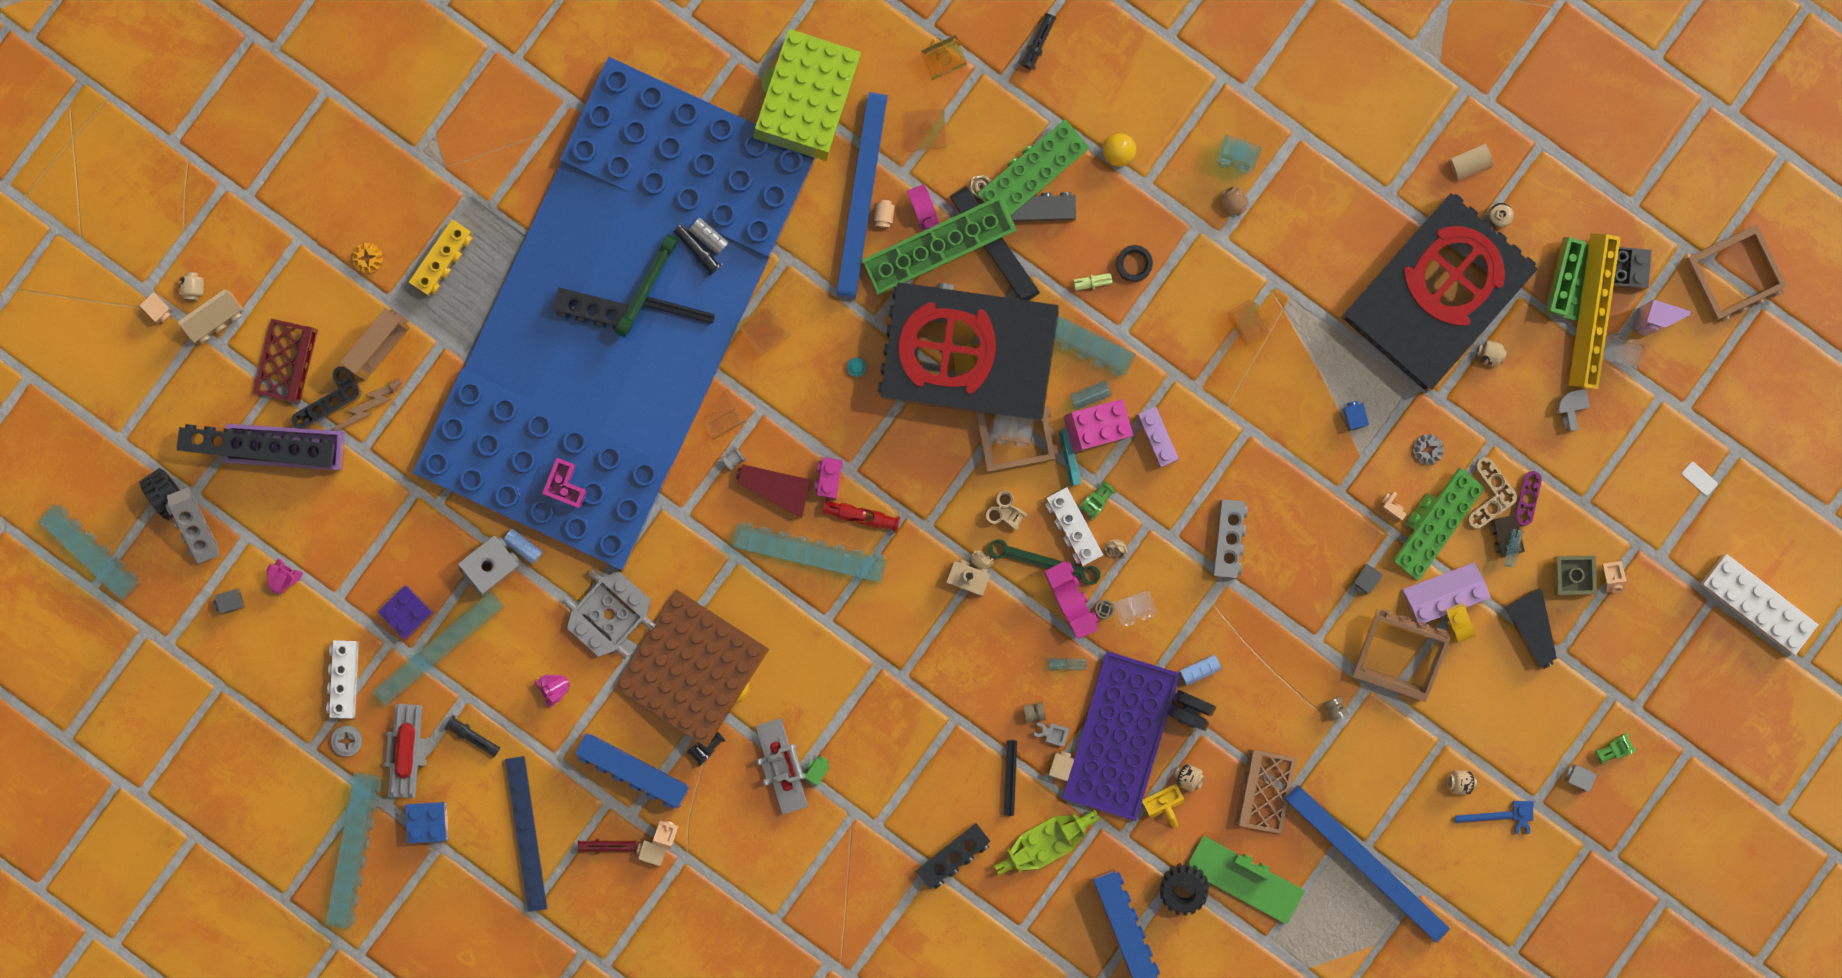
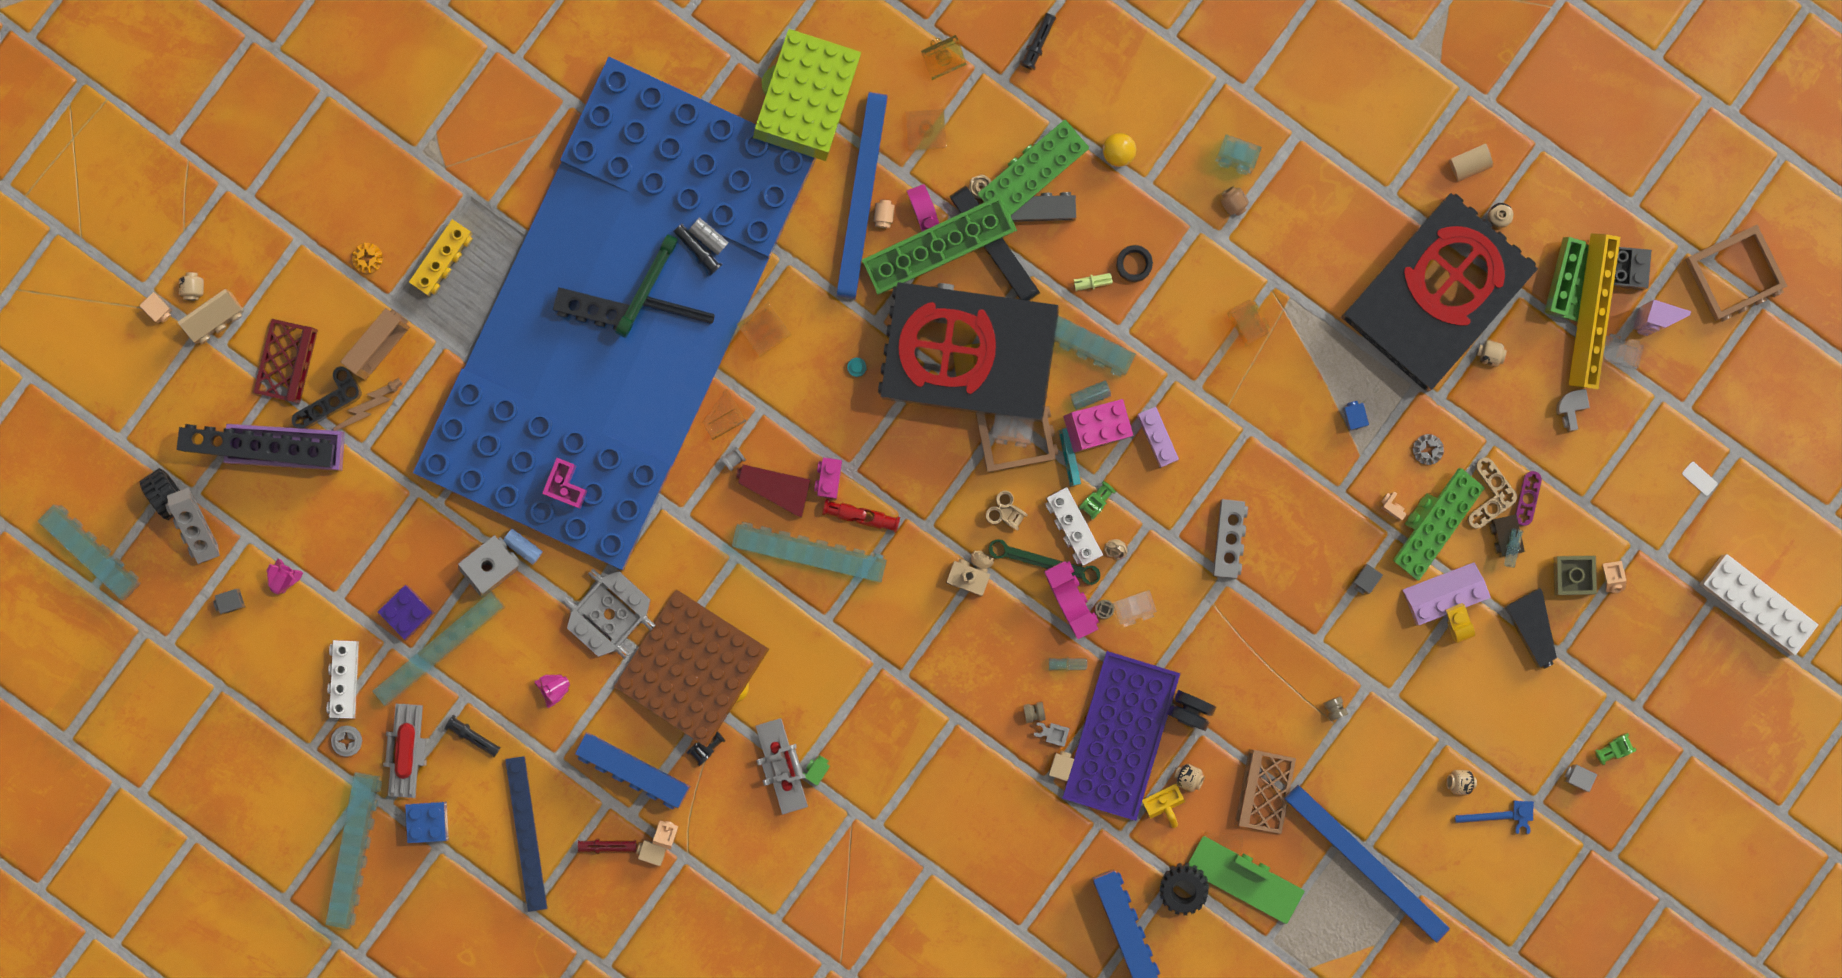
(942, 857): black brick -> none
(1010, 778): black axle -> none
(1047, 842): lime plate -> none
(1200, 670): light blue axle -> none
(1391, 682): medium nougat window -> none

